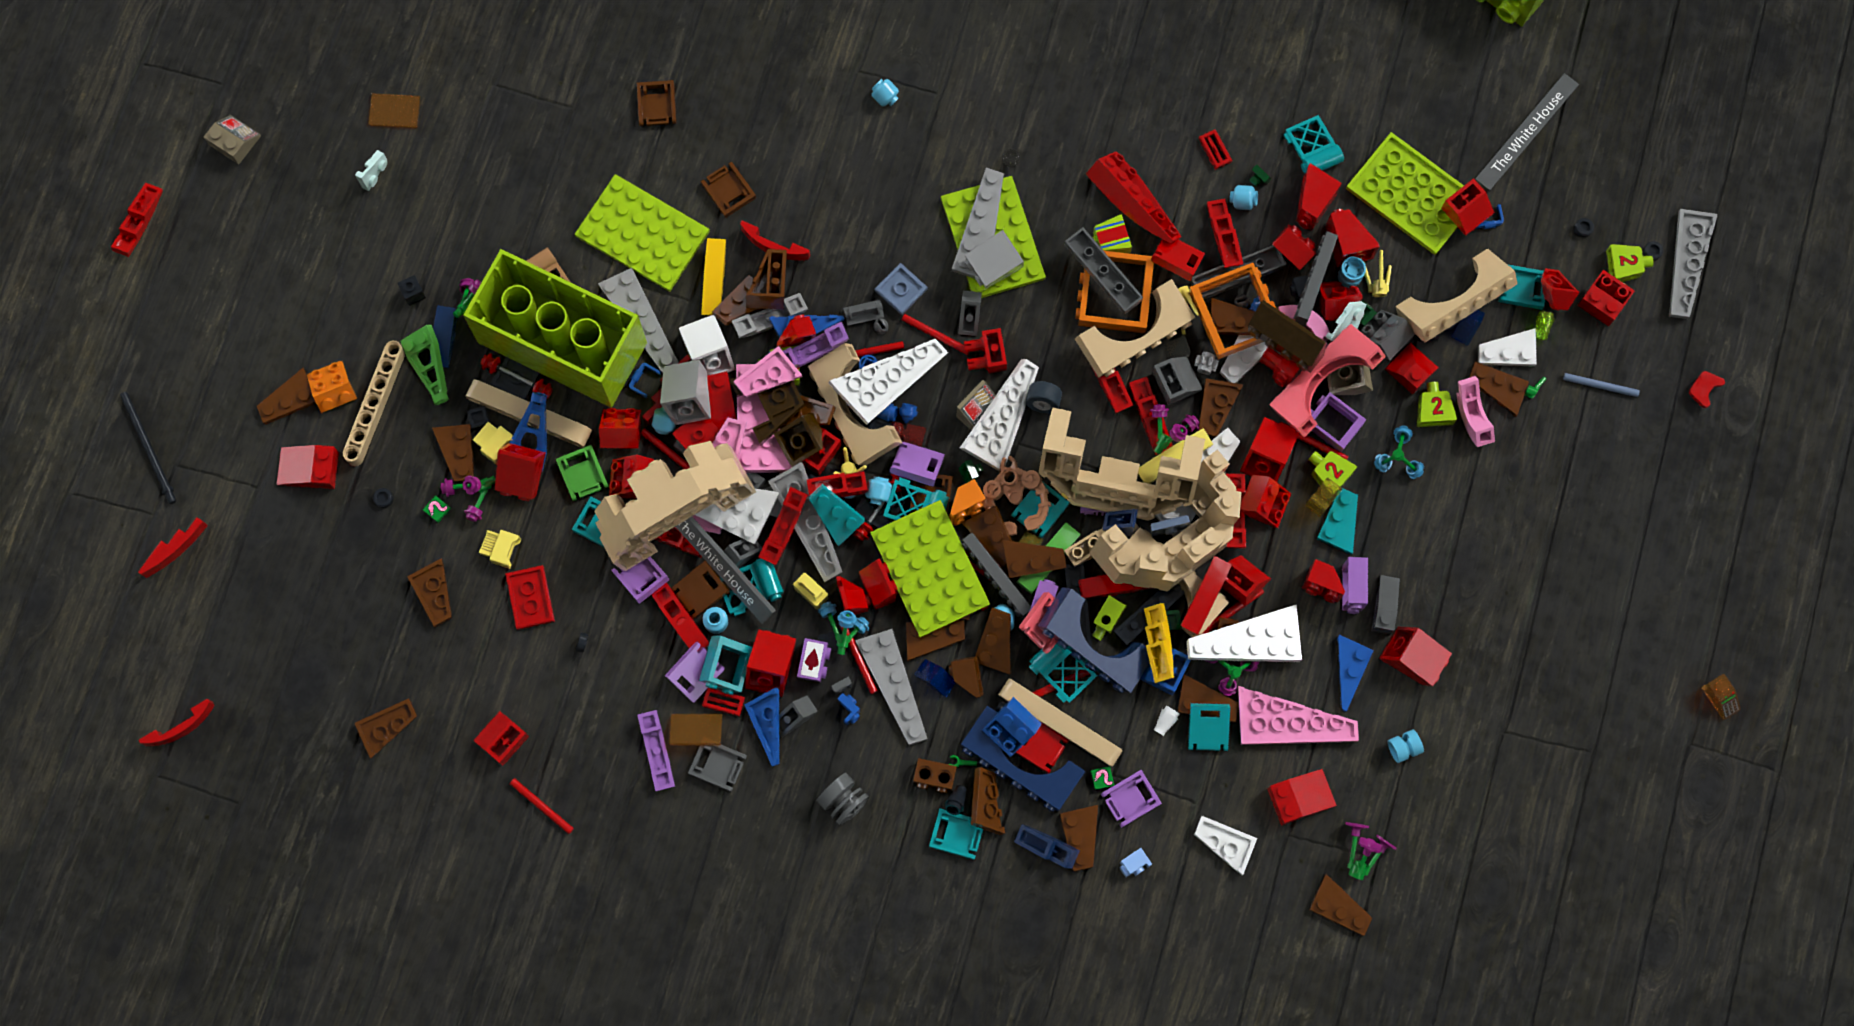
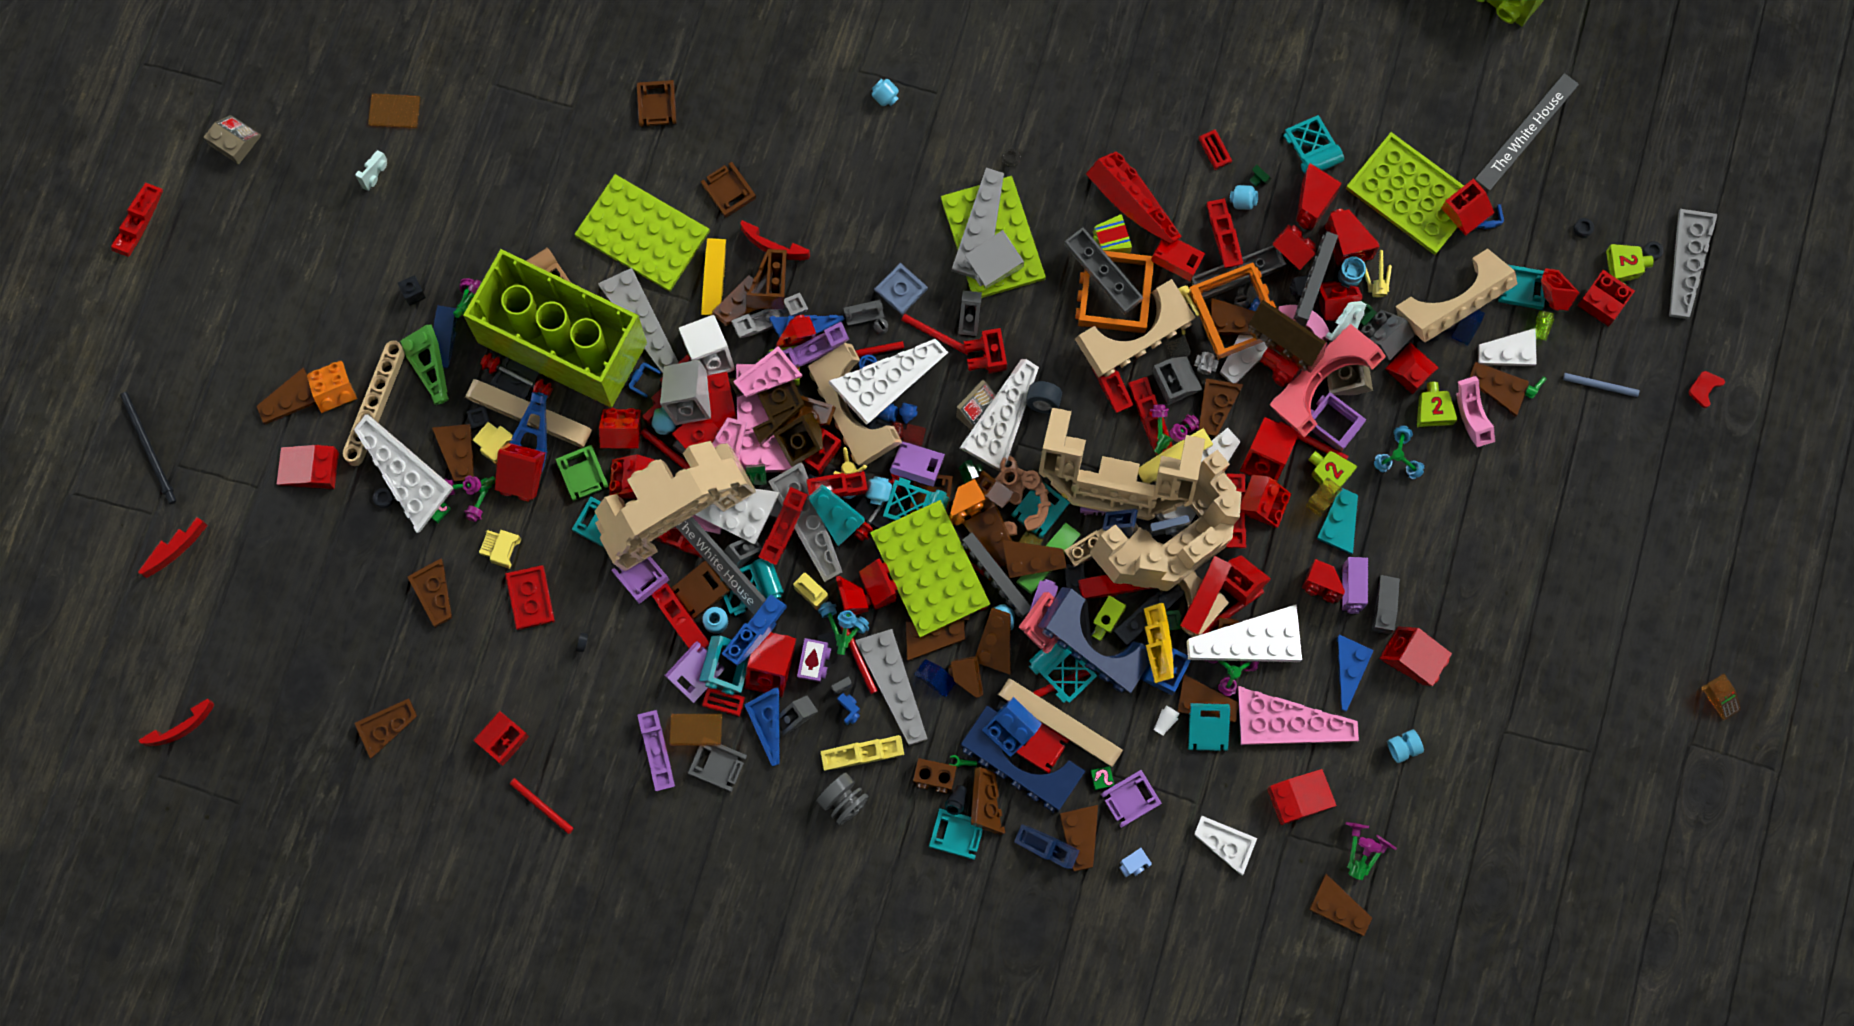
(408, 477): none -> white wing
(754, 632): none -> blue slope
(756, 474): none -> dark green tile
(862, 753): none -> light yellow slope
(993, 489): none -> reddish brown slope

